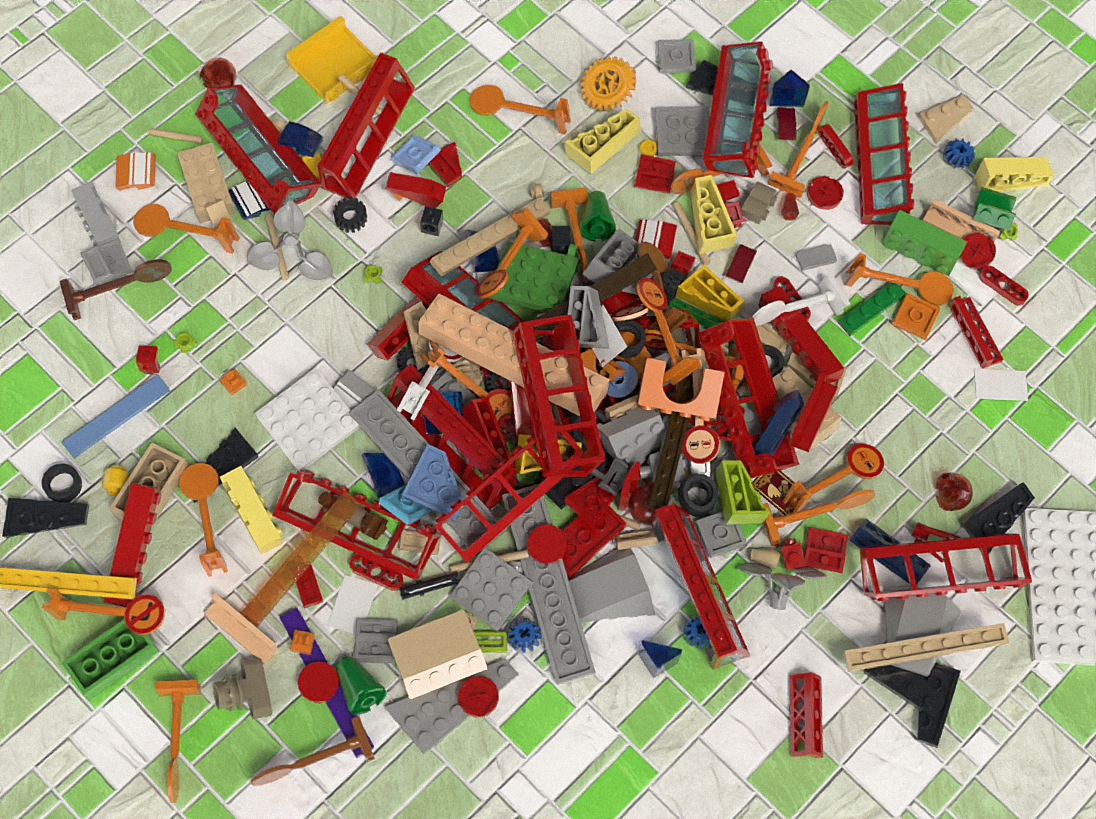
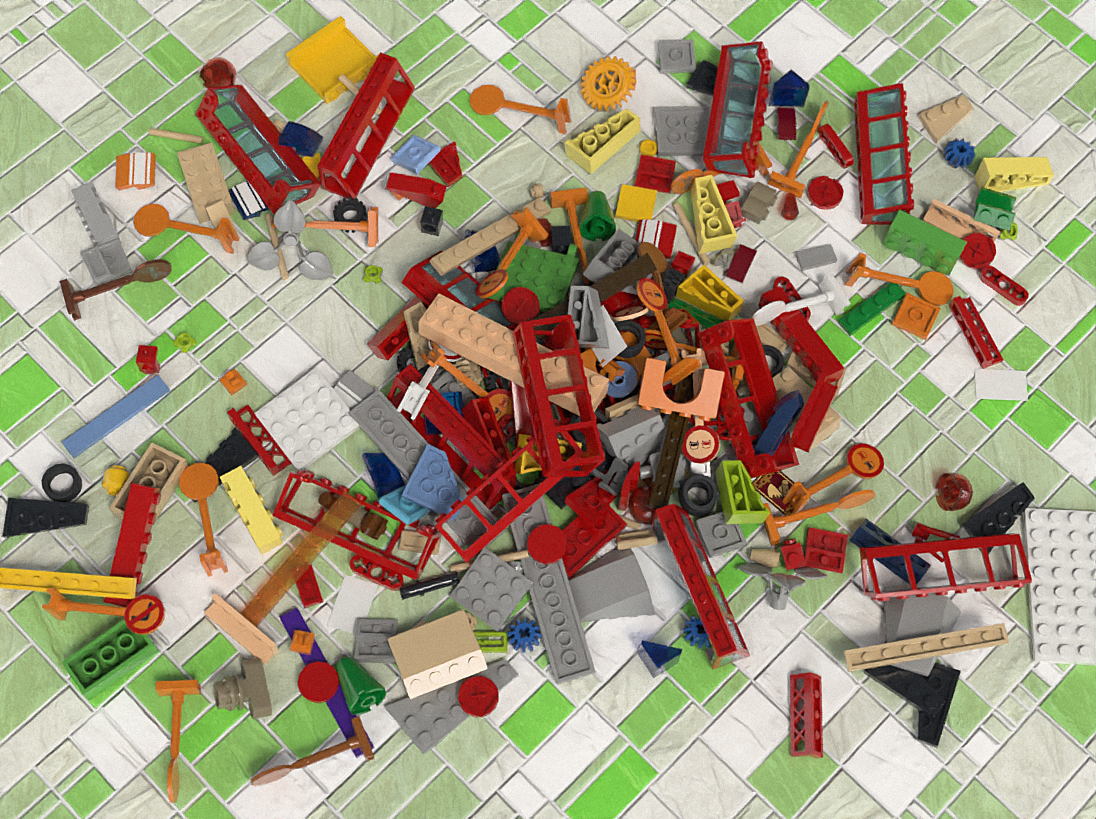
(254, 440): none -> red fence
(370, 226): none -> orange piece
(520, 305): none -> red tile
(635, 203): none -> yellow tile
(725, 258): none -> light grey piece

